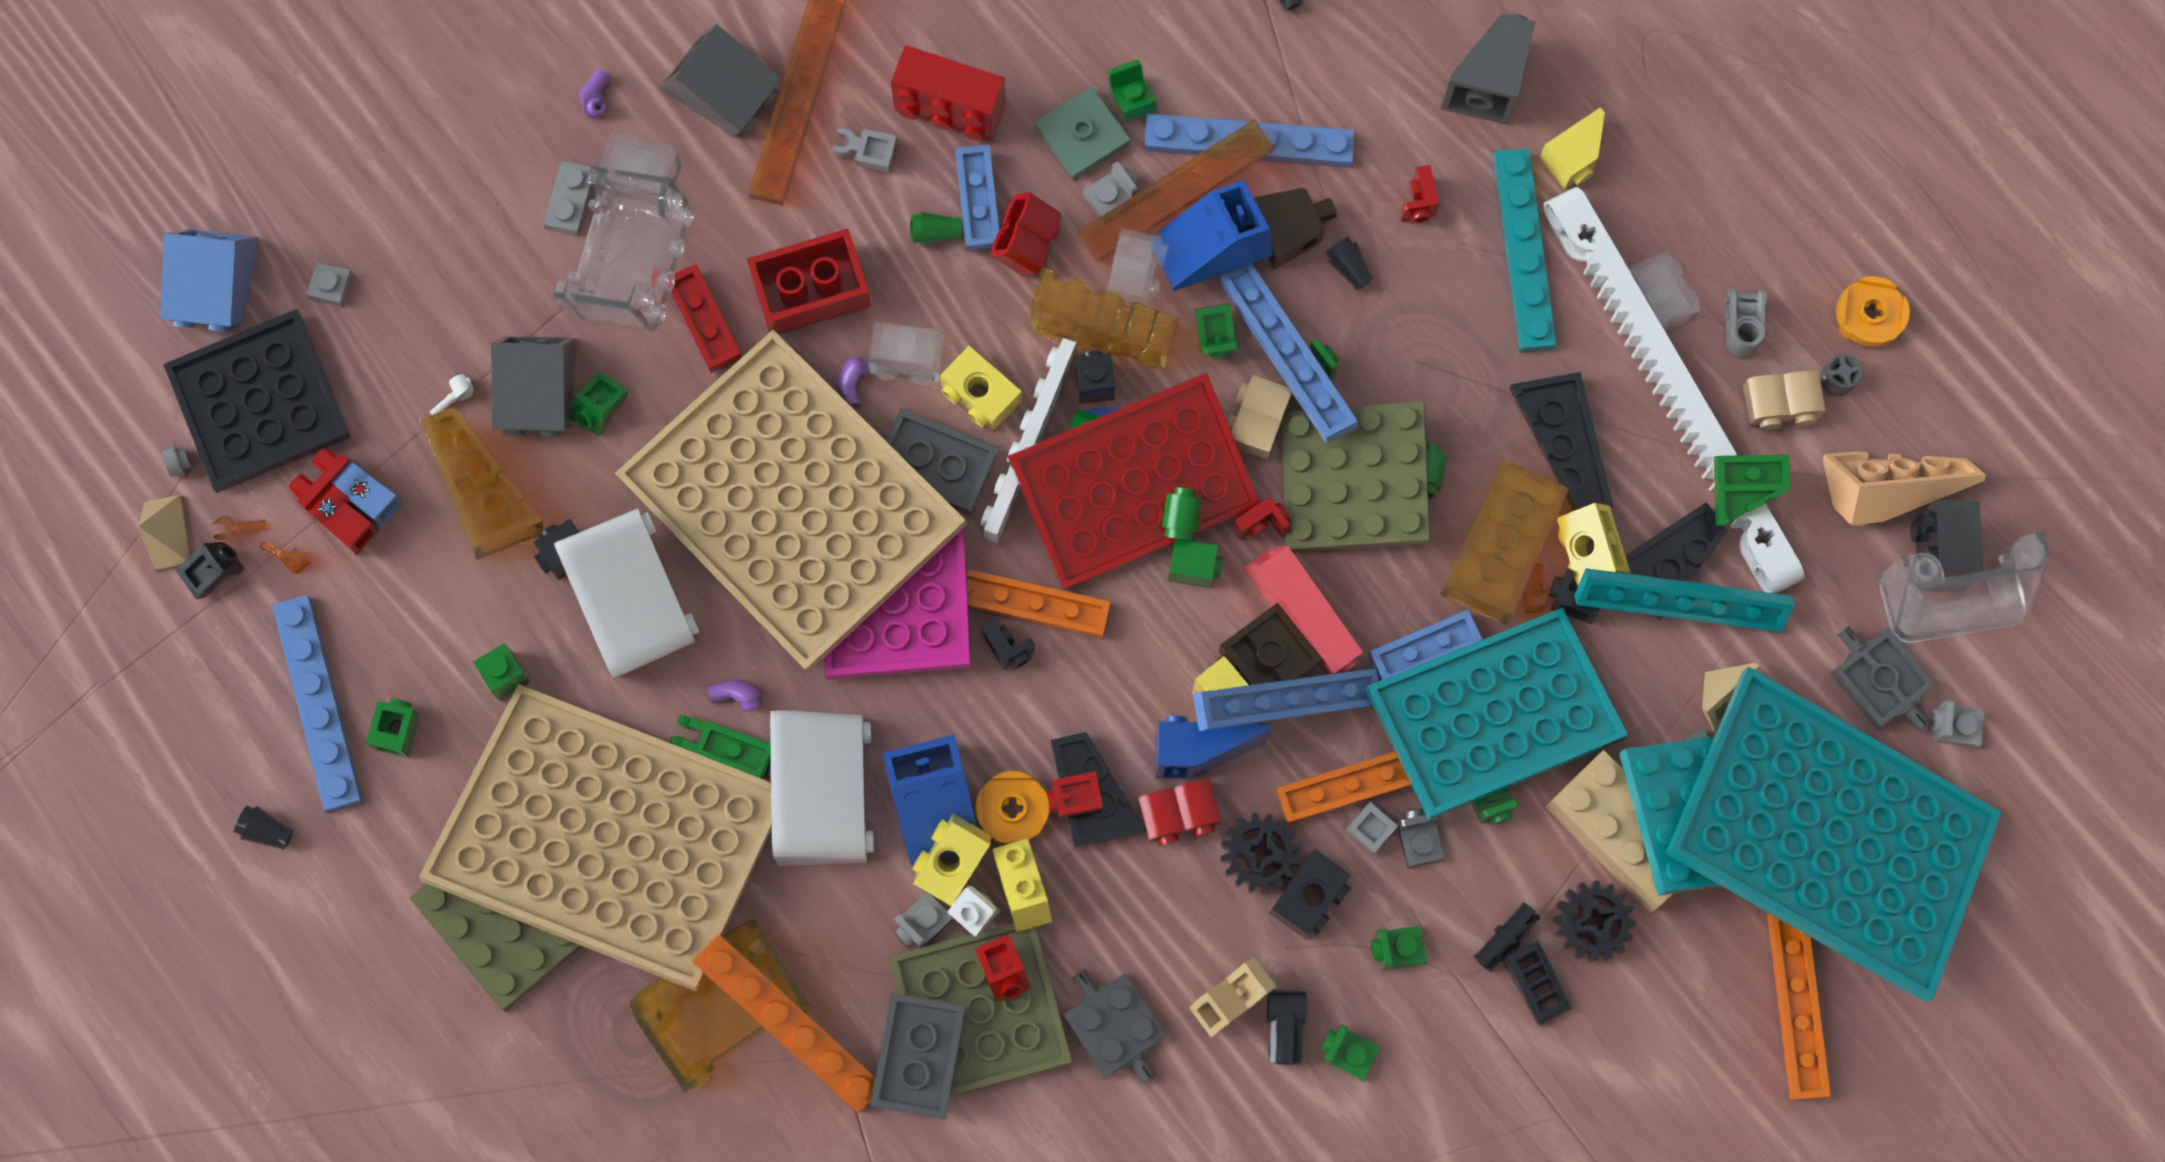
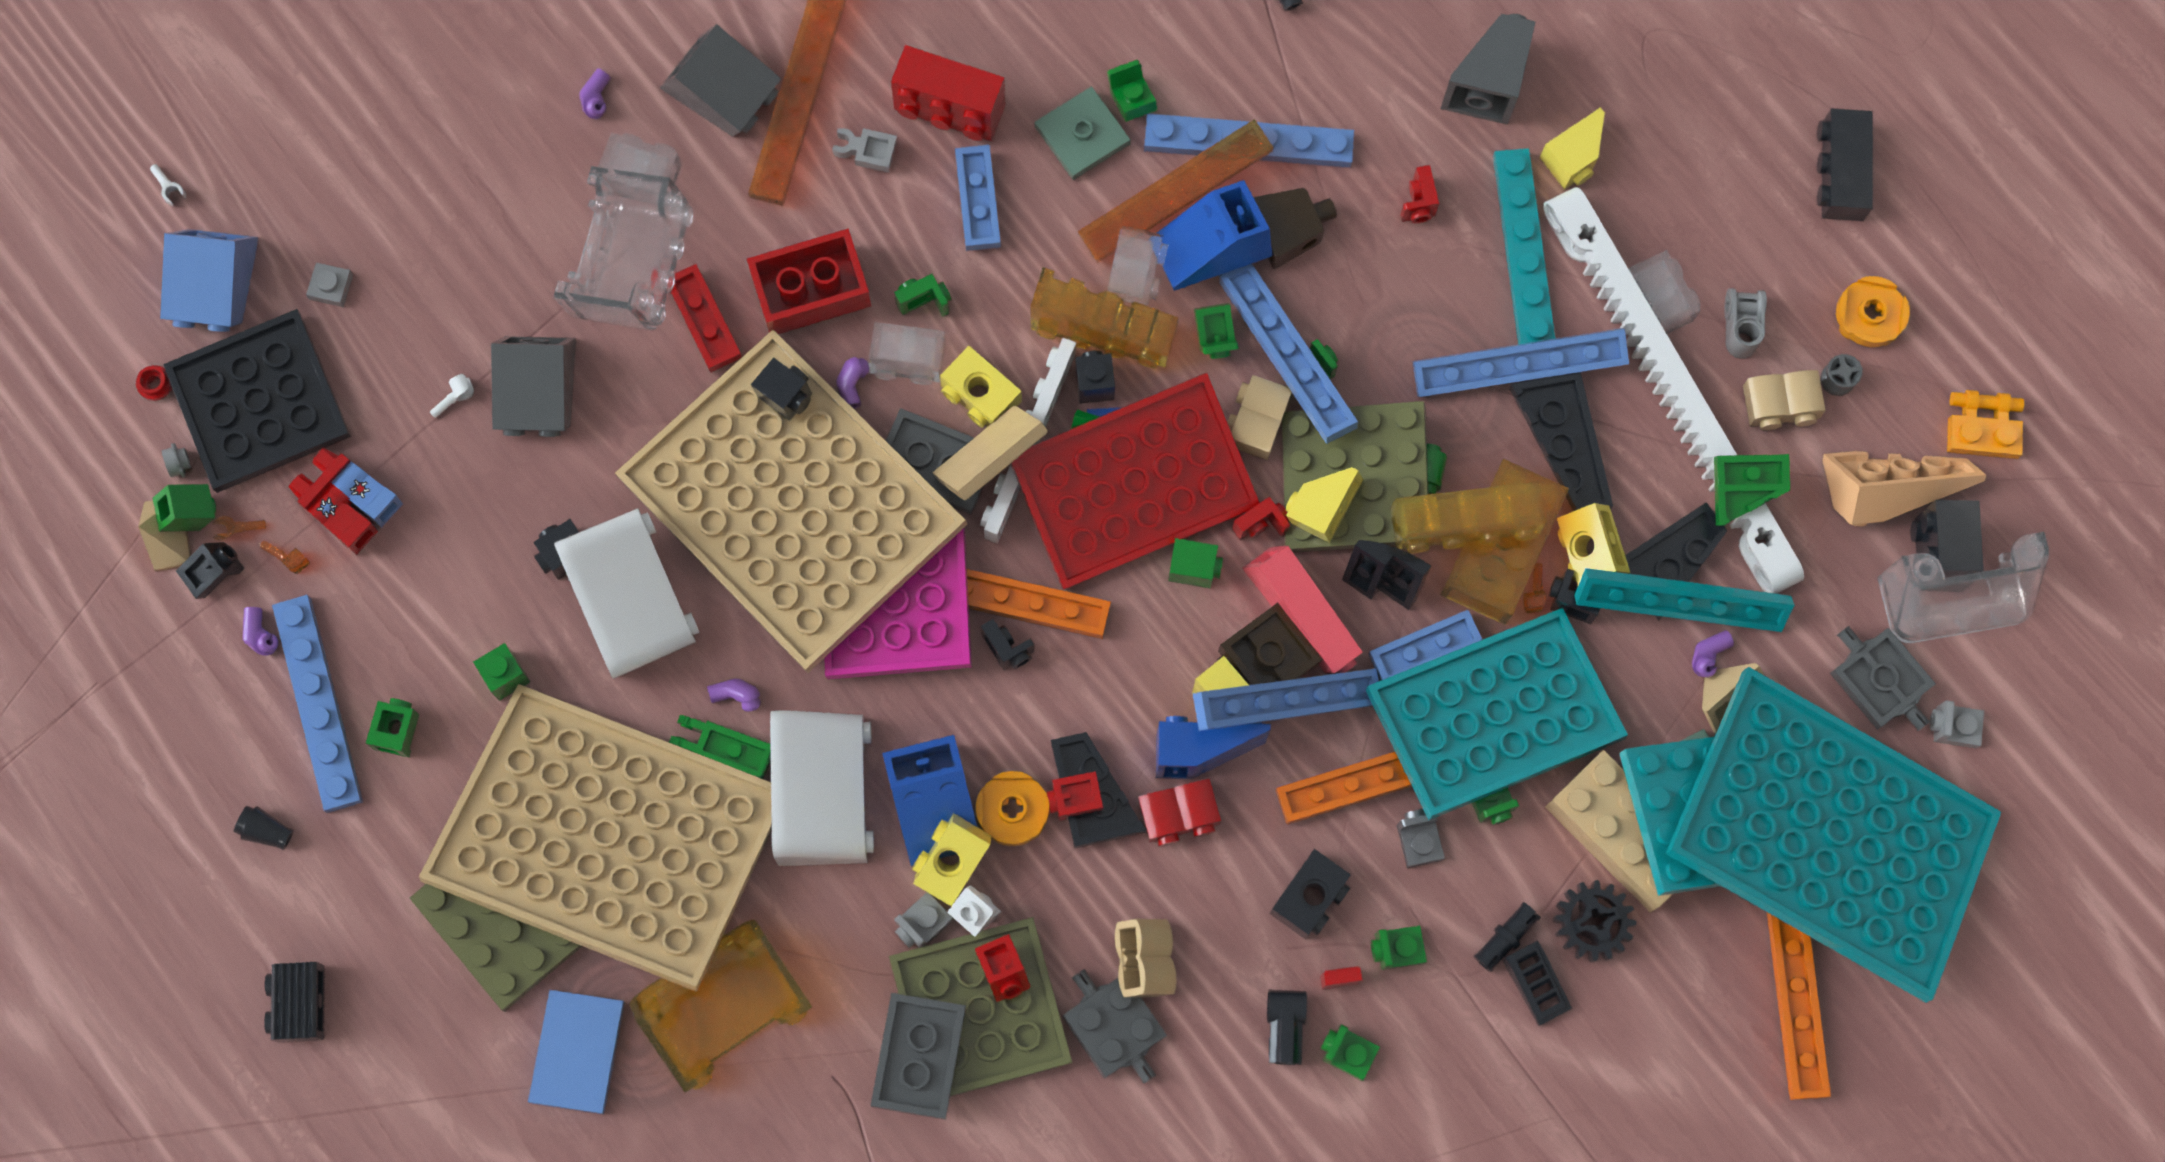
(145, 379): none -> red plate
(167, 185): none -> white hand
(184, 507): none -> green brick
(256, 636): none -> medium lavender arm
(295, 1002): none -> black brick
(483, 496): clear yellow wedge -> none
(569, 199): light grey plate -> none
(576, 1052): none -> medium blue tile
(597, 402): green bracket -> none
(783, 388): none -> black brick
(786, 1022): orange plate -> none
(919, 292): none -> green bracket
(933, 228): green cone -> none
(990, 452): none -> tan tile
(1022, 885): light yellow brick -> none
(1026, 234): red brick -> none
(1111, 190): light grey bracket -> none
(1145, 958): none -> tan brick
(1181, 514): green brick -> none
(1232, 997): tan brick -> none
(1243, 849): black gear -> none
(1323, 503): none -> light yellow slope
(1341, 977): none -> red tile
(1349, 262): black cone -> none
(1371, 828): light grey plate -> none
(1387, 569): none -> black slope
(1468, 516): none -> clear yellow brick
(1520, 362): none -> medium blue plate
(1706, 652): none -> medium lavender arm
(1846, 164): none -> black brick
(1985, 435): none -> light orange plate

